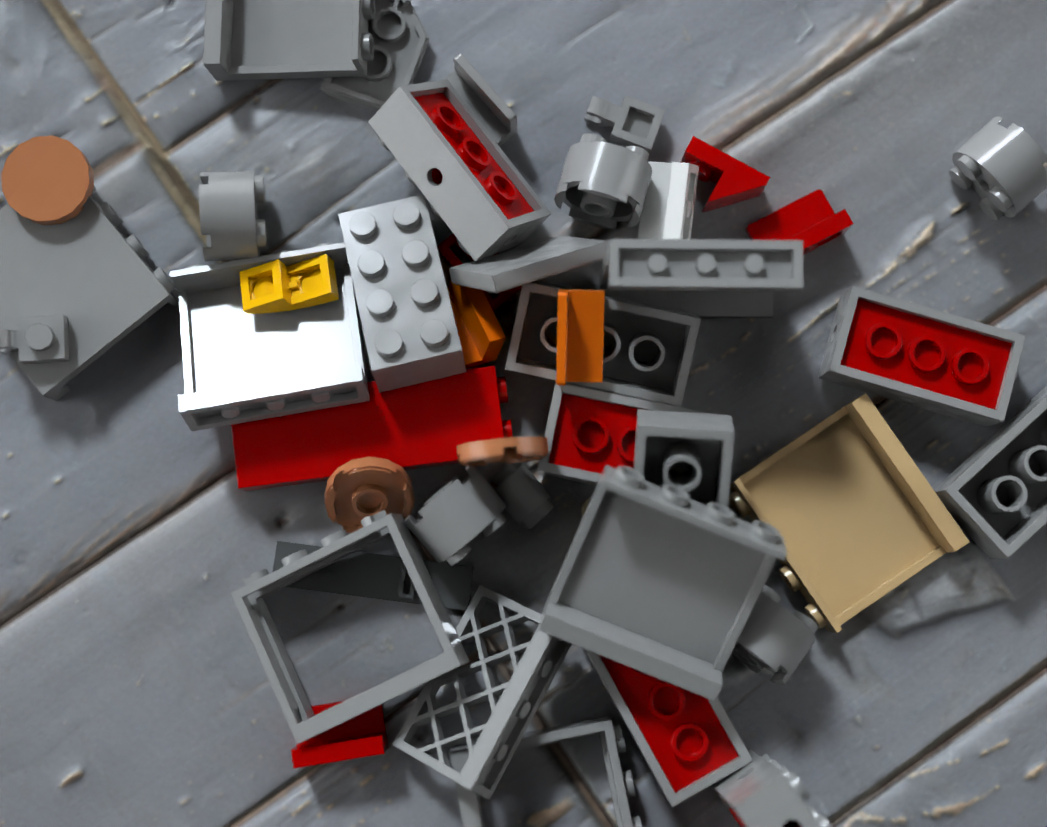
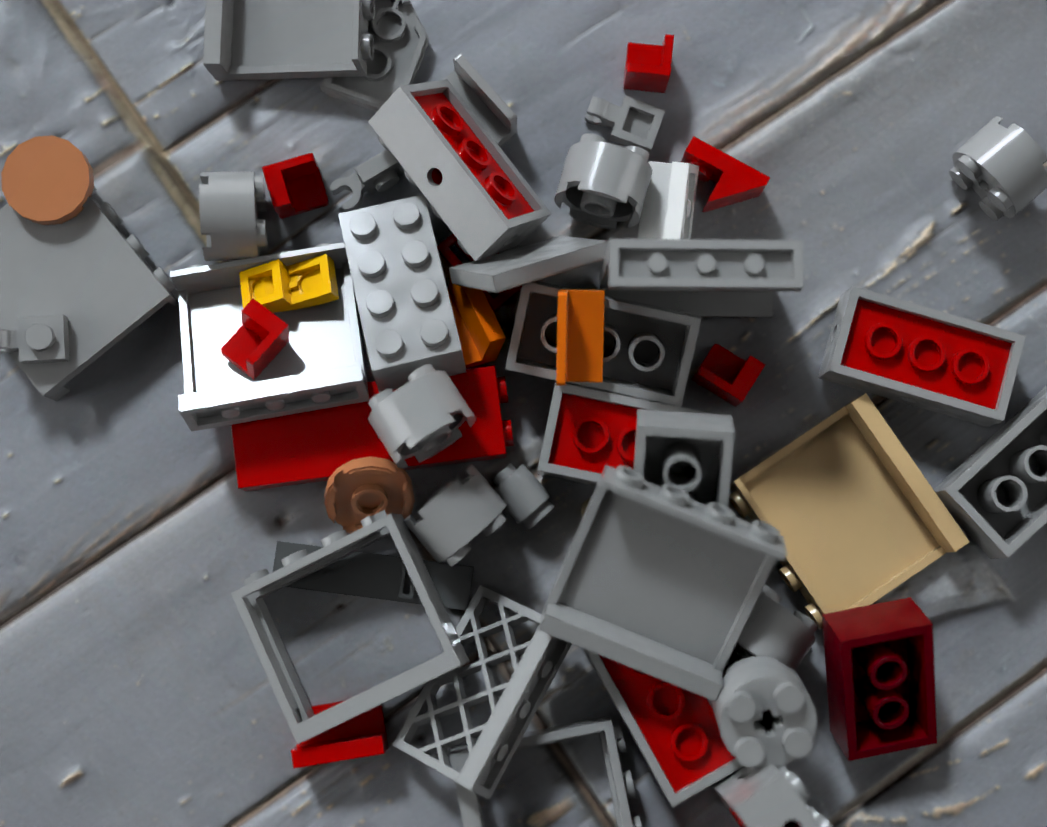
(256, 340): none -> red panel
(295, 185): none -> red panel
(376, 173): none -> light grey plate
(419, 415): none -> light grey brick
(502, 450): nougat tile -> none
(648, 66): none -> red panel
(728, 374): none -> red panel
(767, 737): none -> light grey brick
(804, 219): red panel -> none
(880, 678): none -> dark red brick

